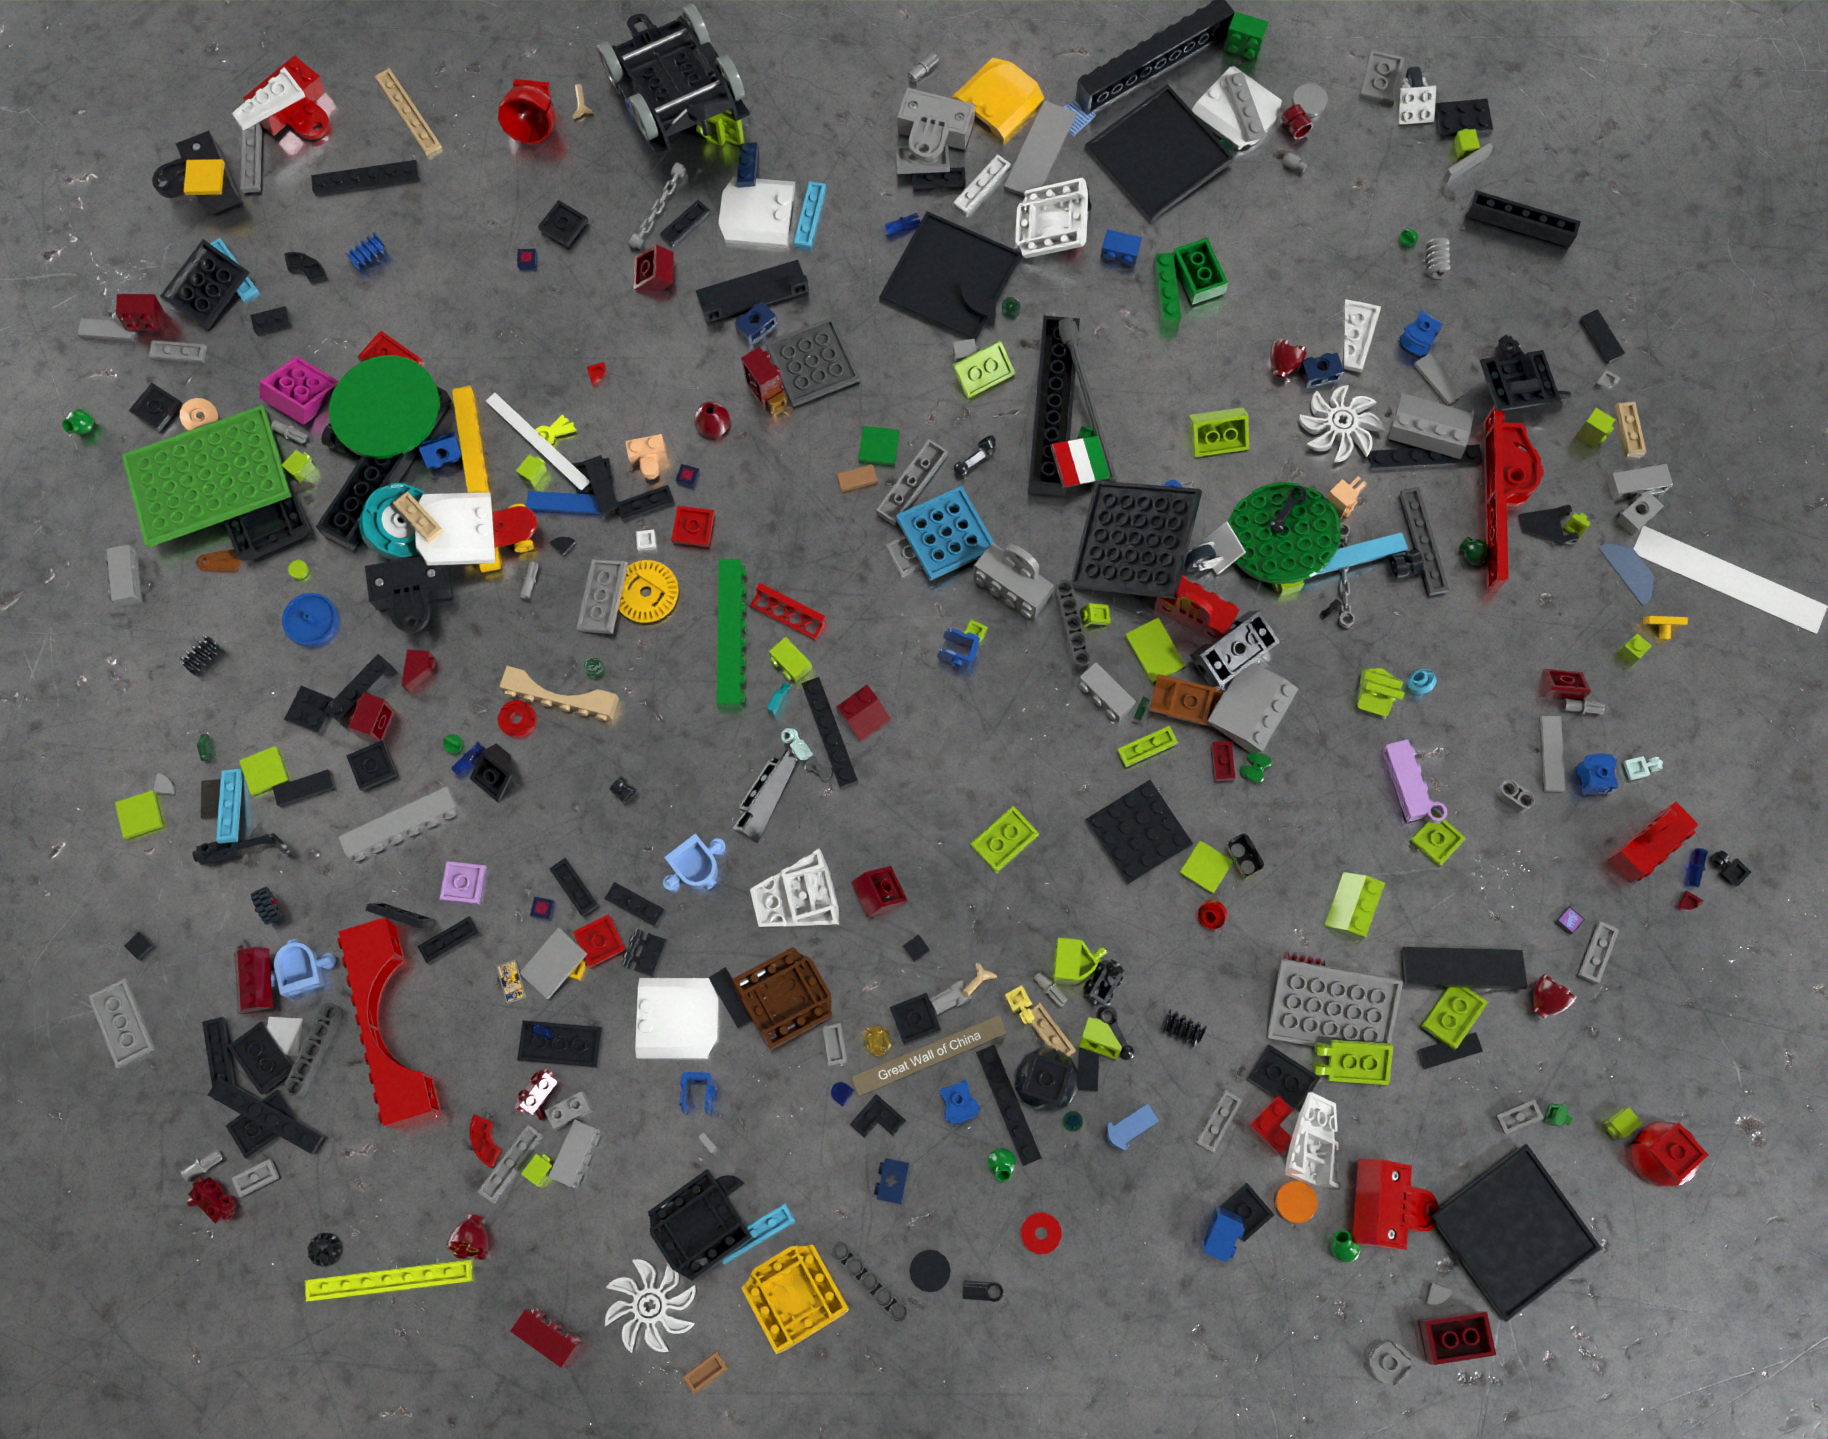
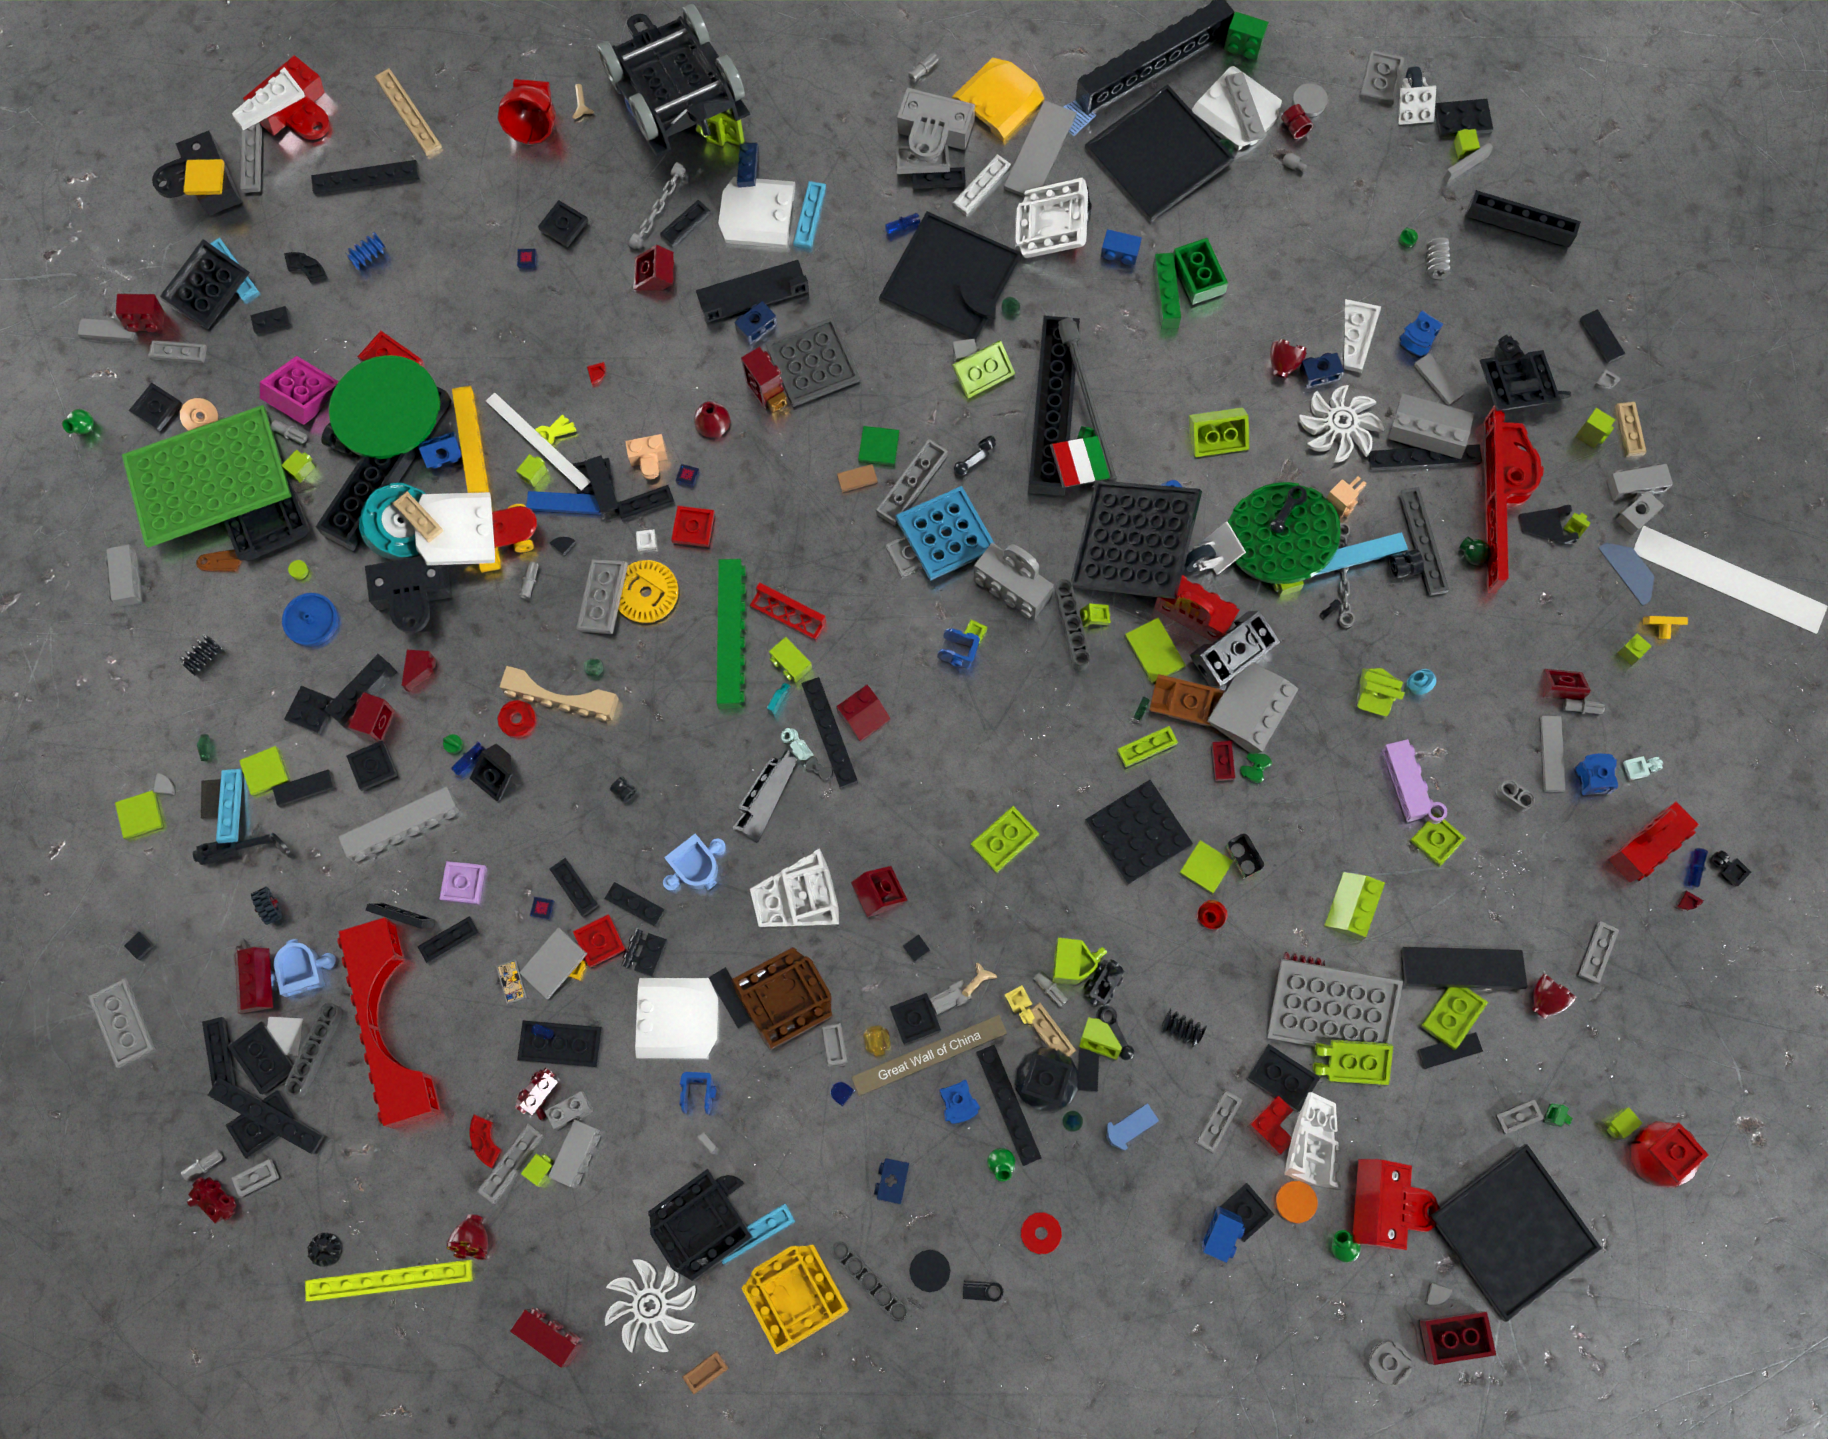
(877, 1112): black tile -> none
(1106, 692): light grey brick -> none
(1570, 920): tile -> none

